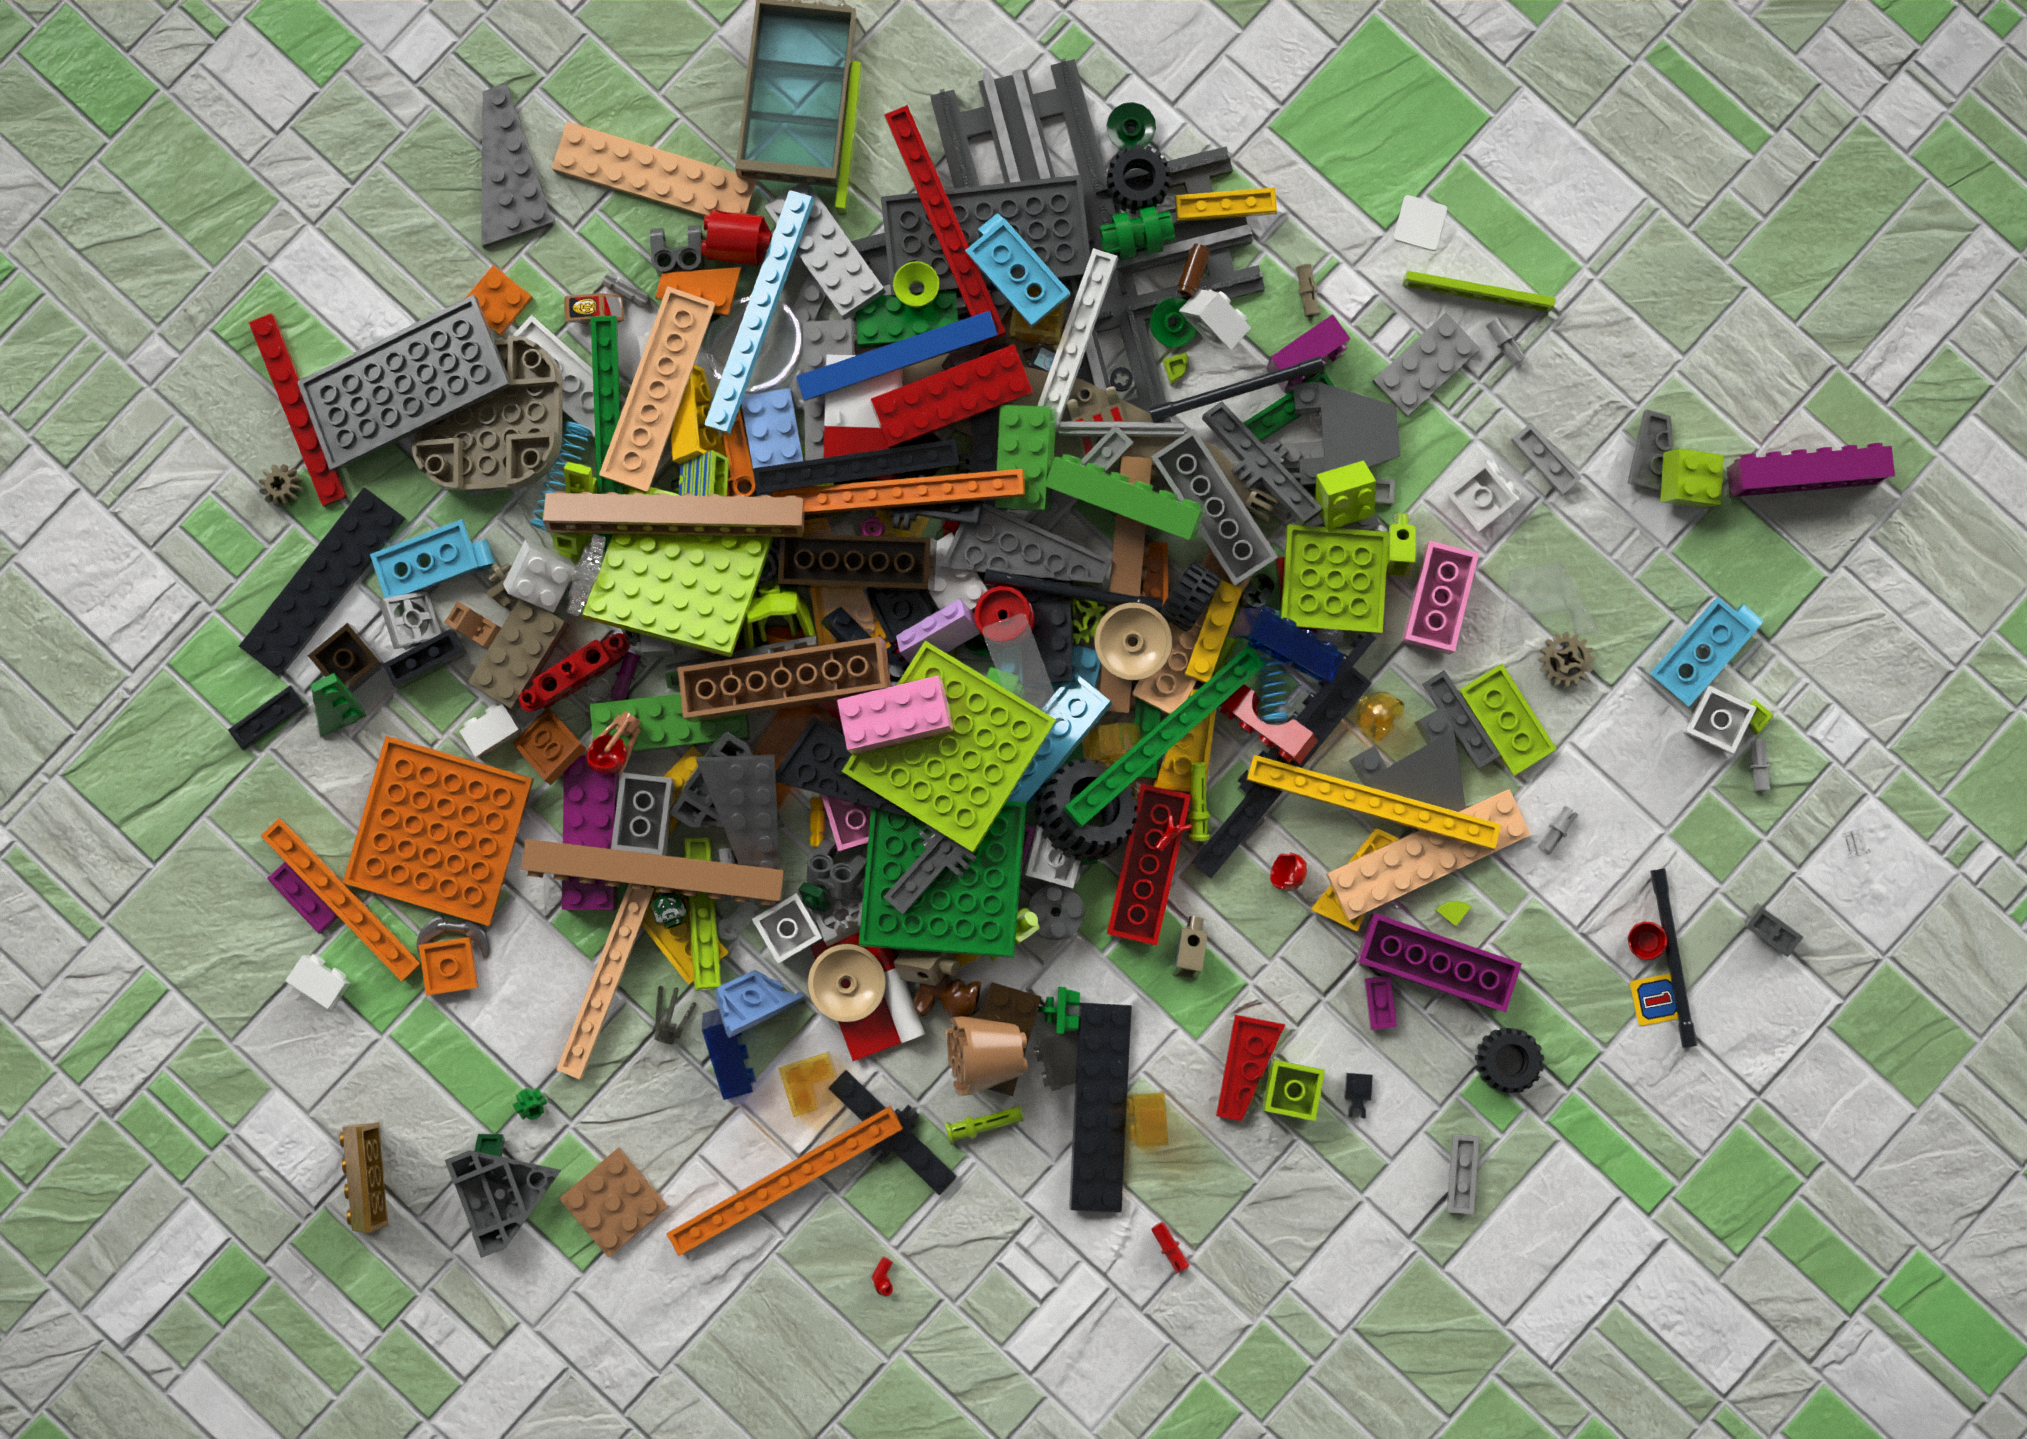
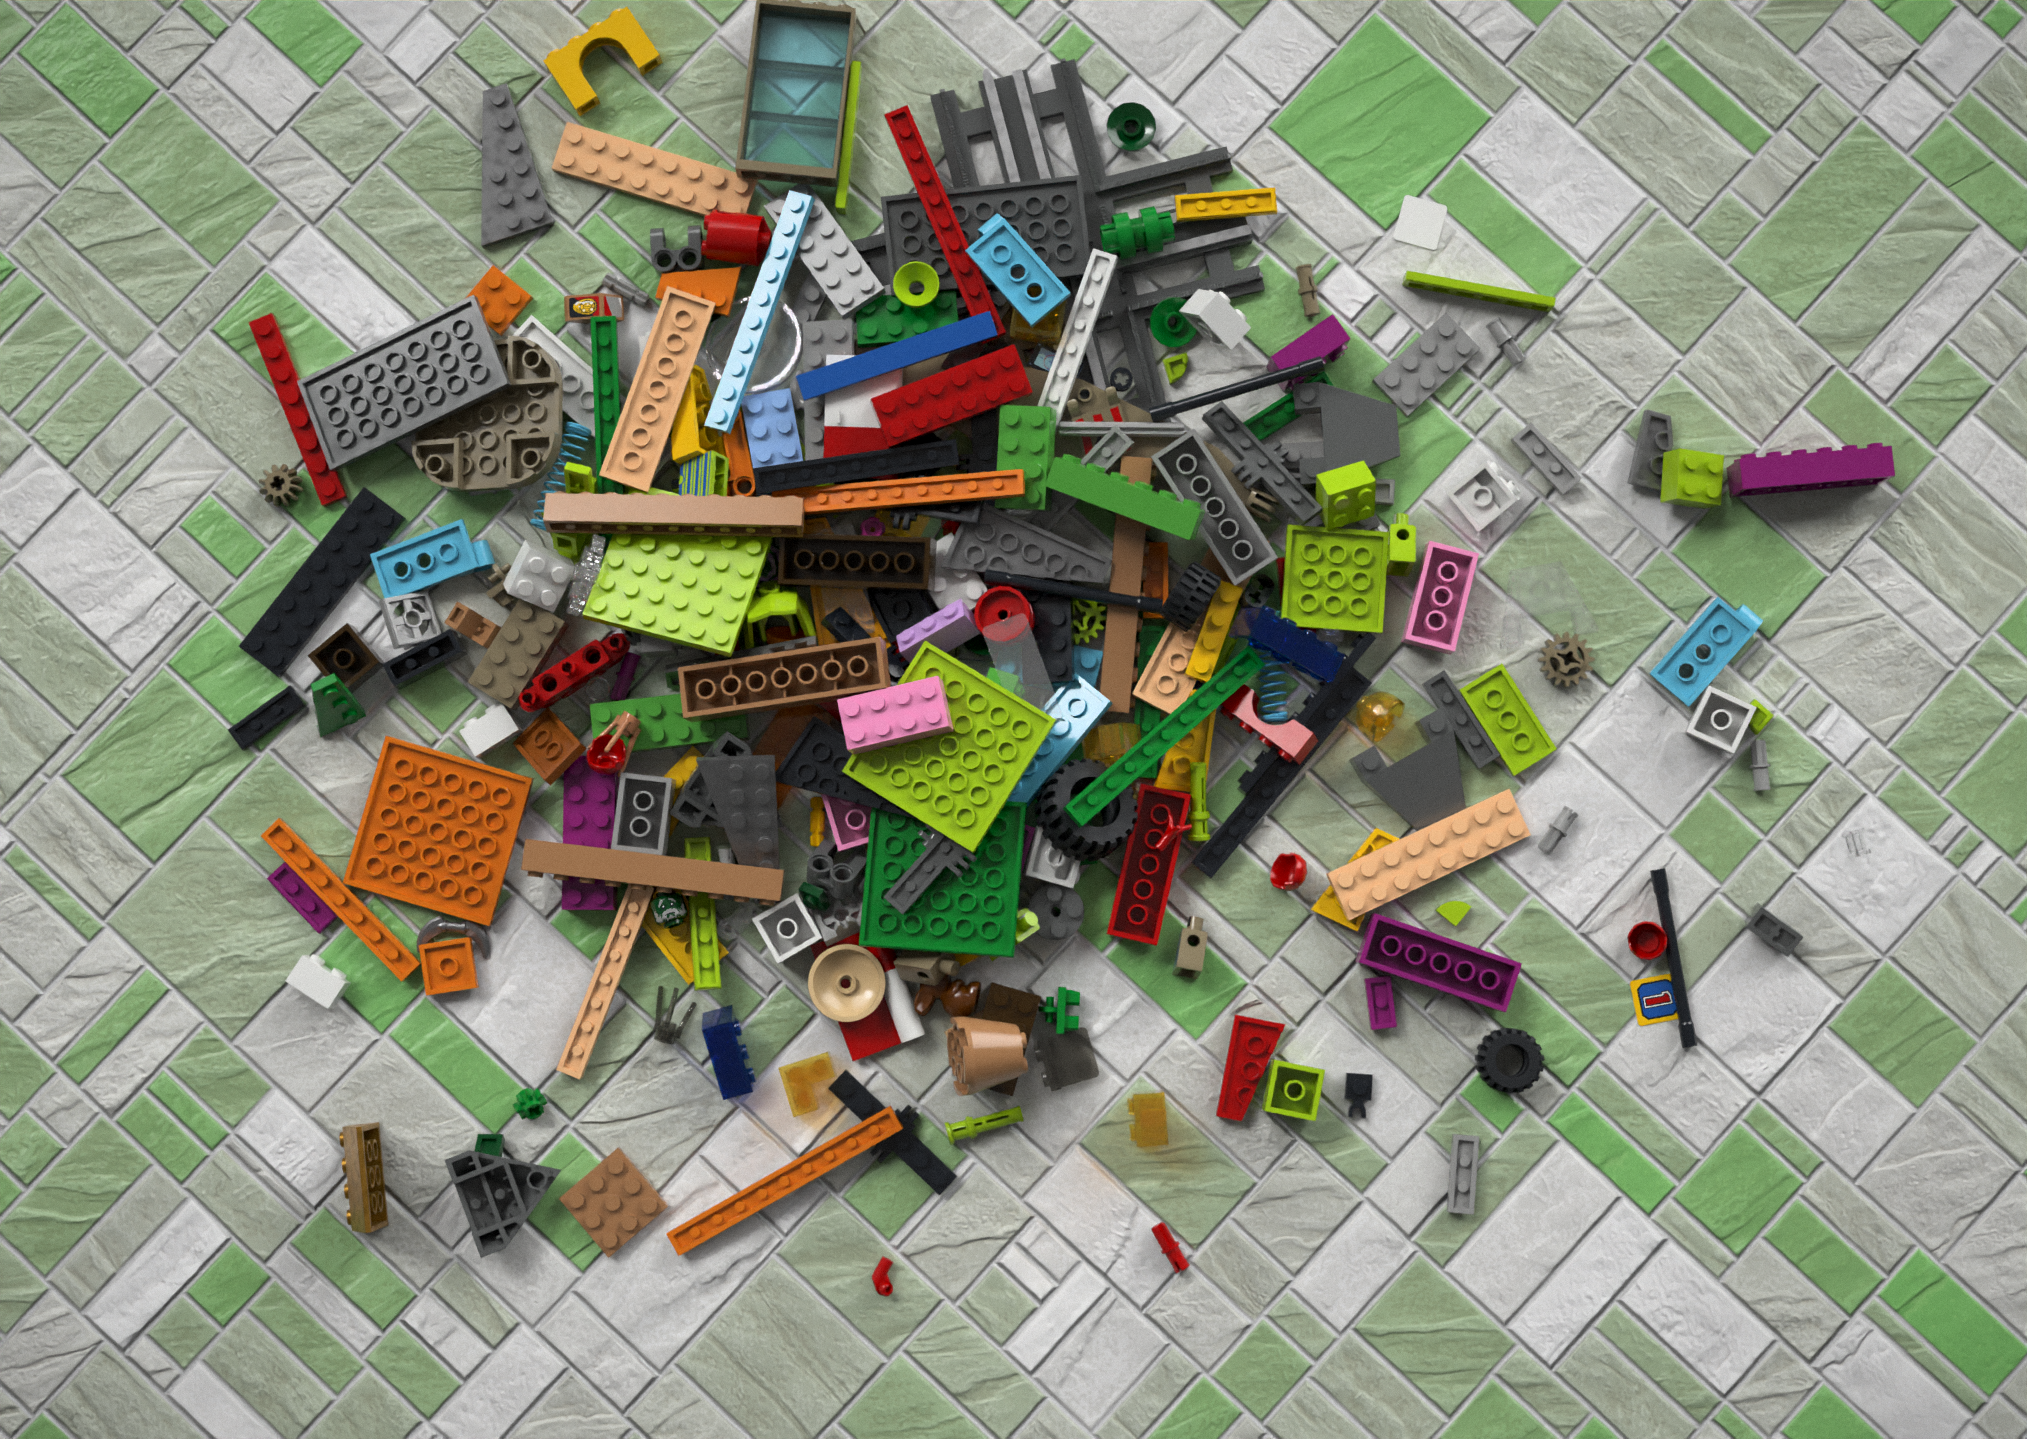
(619, 31): none -> yellow arch
(752, 1000): medium blue wing -> none
(1100, 1107): black plate -> none
(1141, 159): black tyre -> none
(1152, 636): tan dish -> none
(1193, 270): reddish brown piece -> none
(1373, 802): yellow plate -> none

